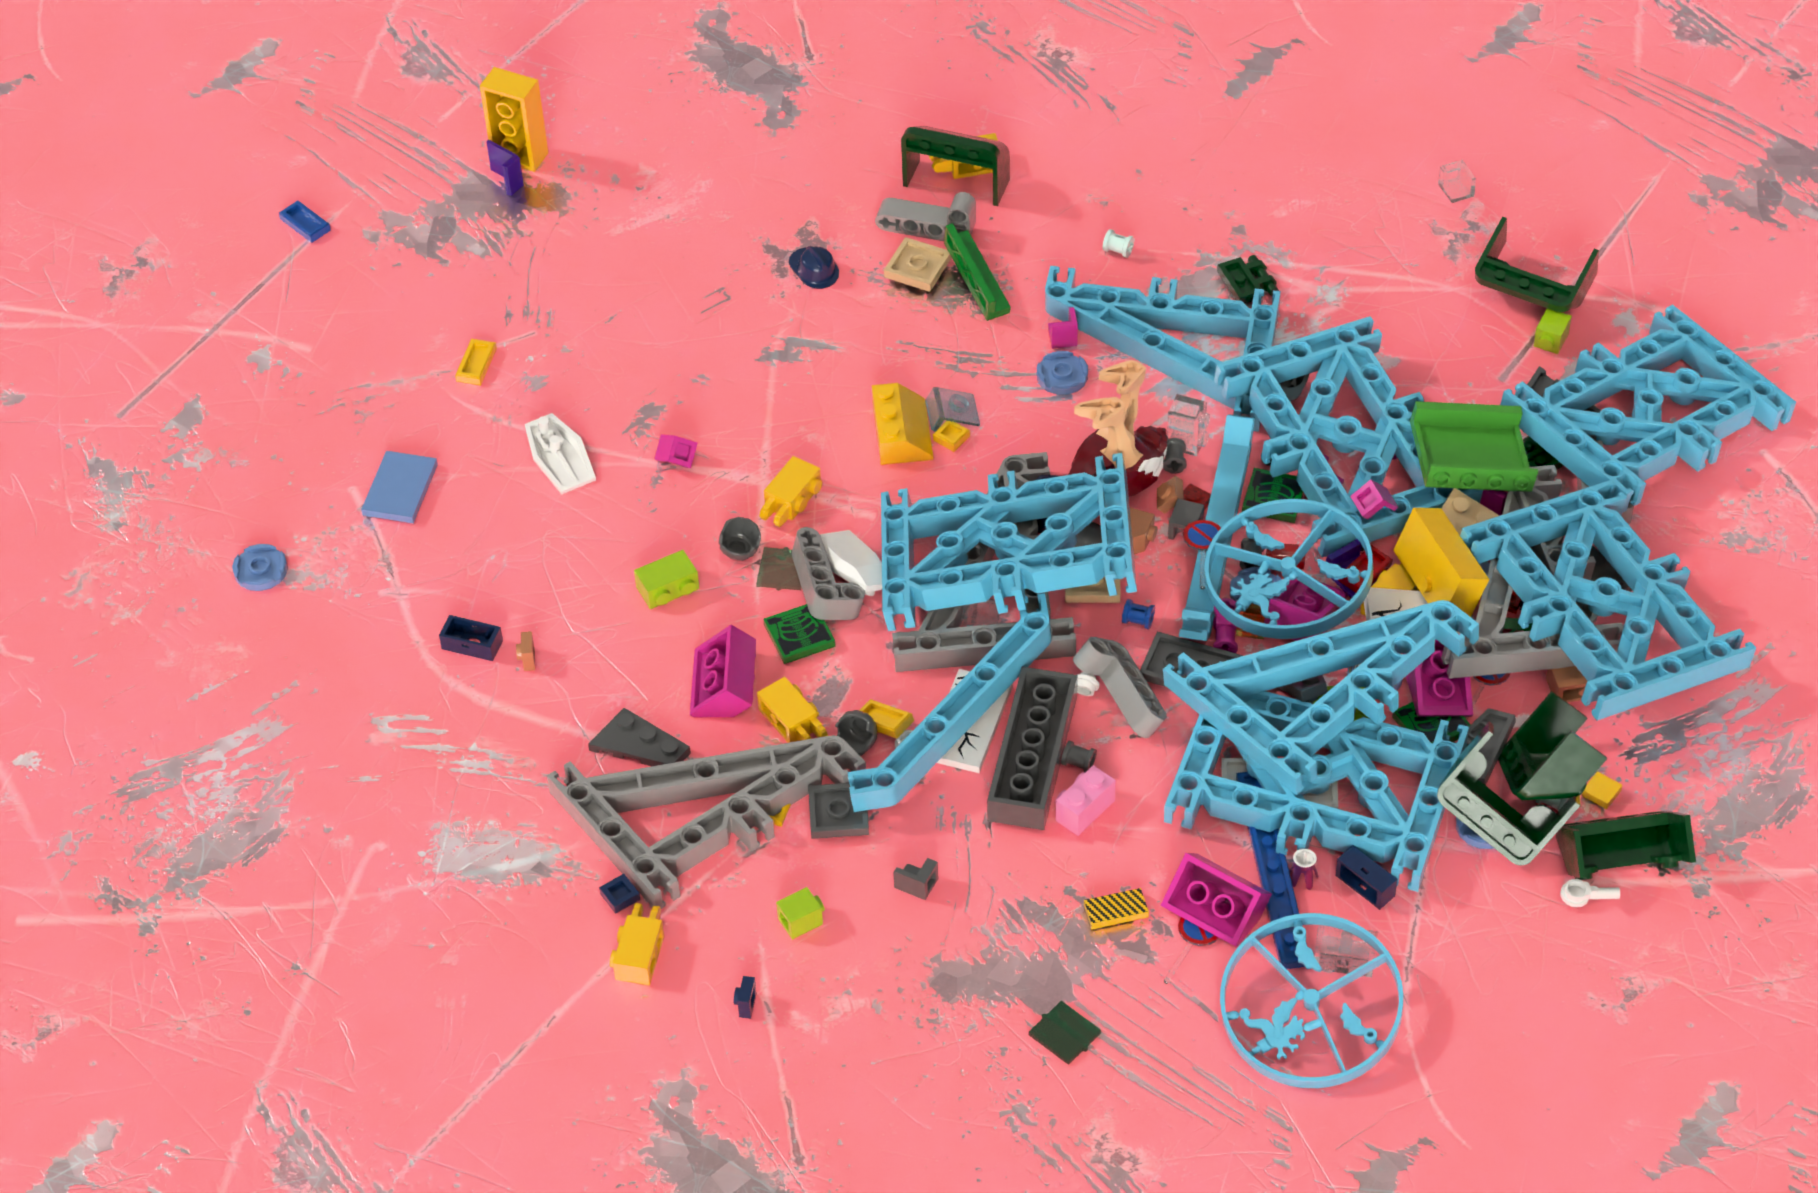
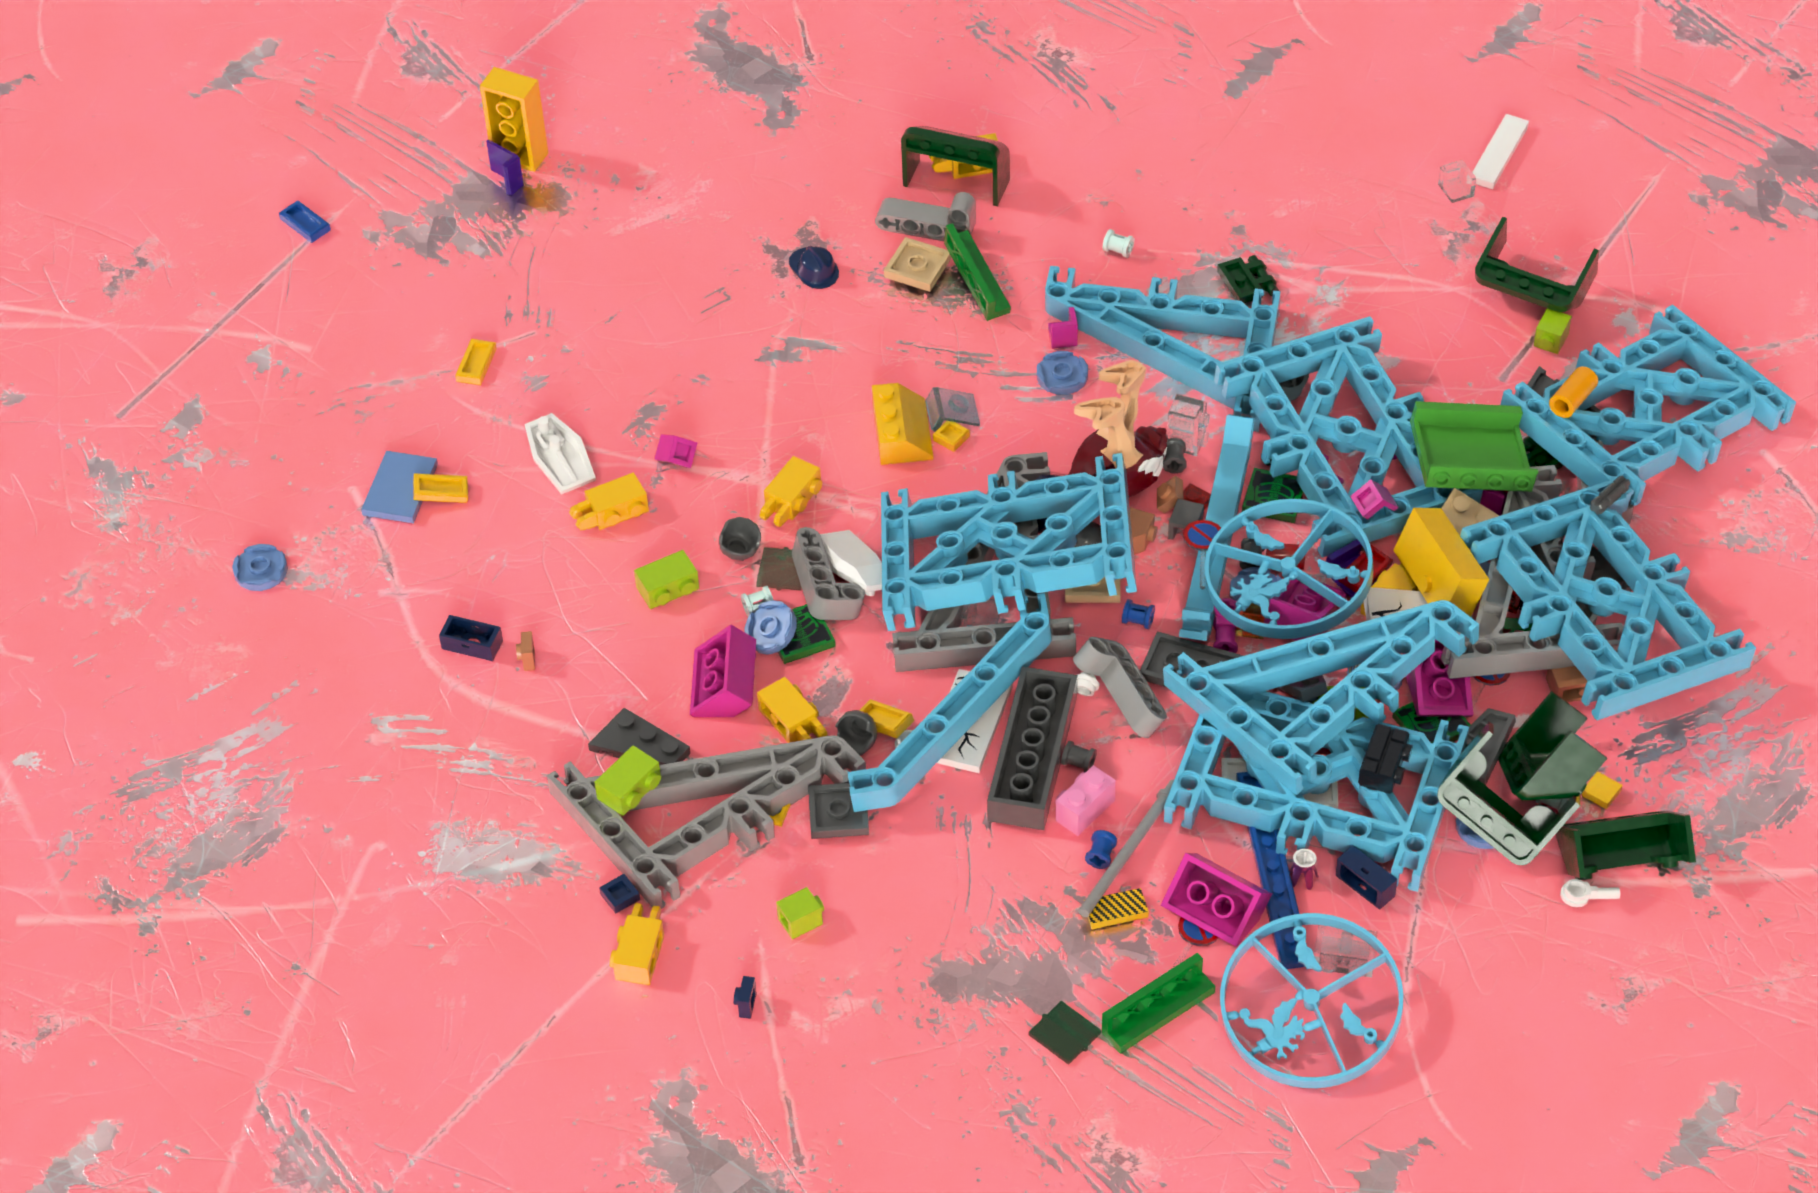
(440, 488): none -> yellow tile
(611, 503): none -> yellow hinge
(628, 780): none -> lime brick
(748, 600): none -> light aqua bush
(771, 626): none -> medium blue tile
(917, 880): panel -> none
(1101, 849): none -> blue bush
(1126, 851): none -> light grey bar
(1156, 1004): none -> green fence
(1384, 759): none -> black brick
(1500, 150): none -> white tile
(1573, 392): none -> light orange brick
(1609, 495): none -> dark grey axle

